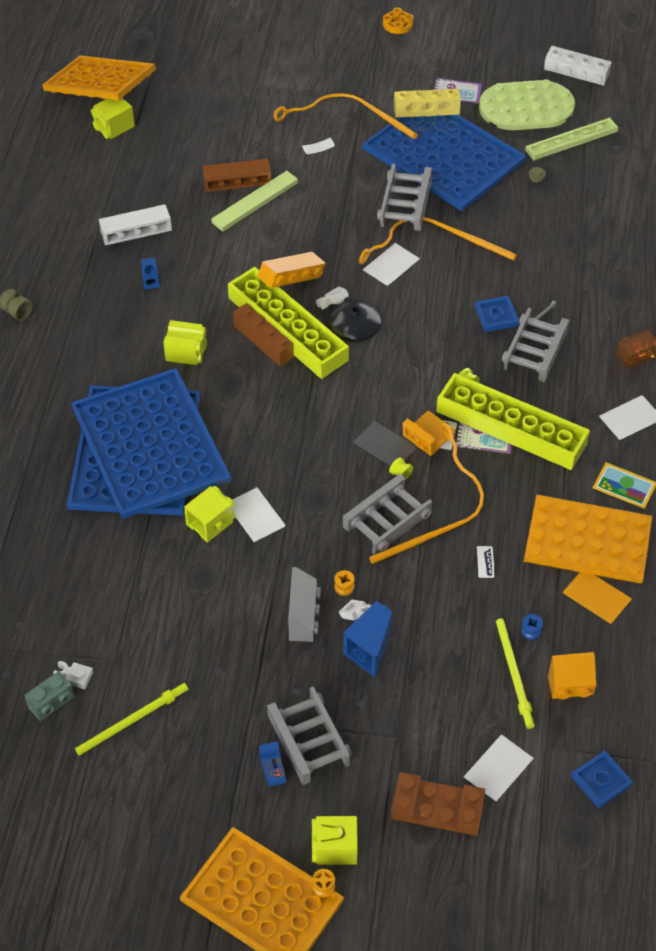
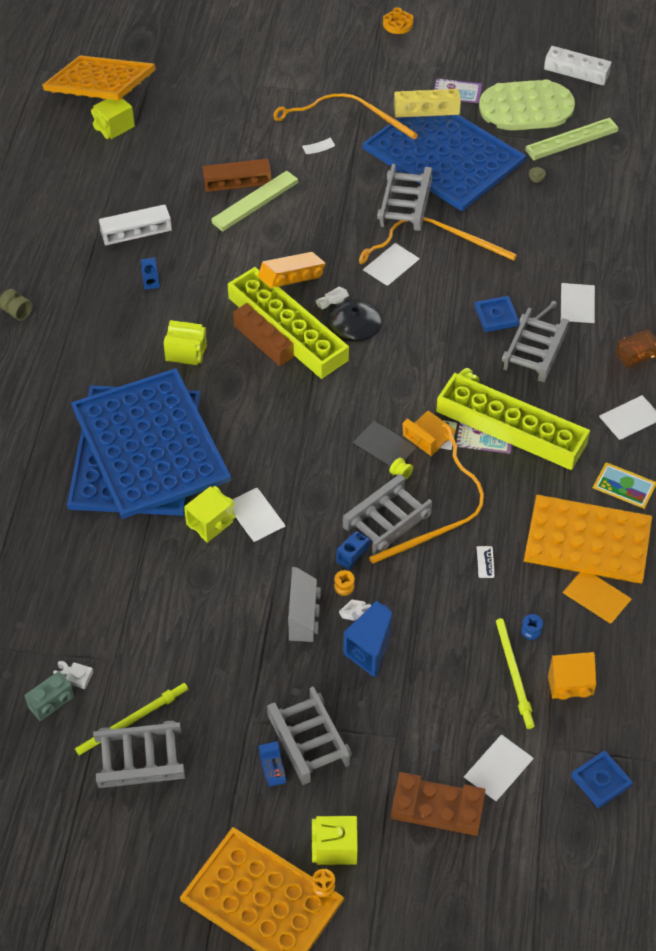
(150, 772): none -> light grey fence
(352, 550): none -> blue leg
(578, 302): none -> white sticker

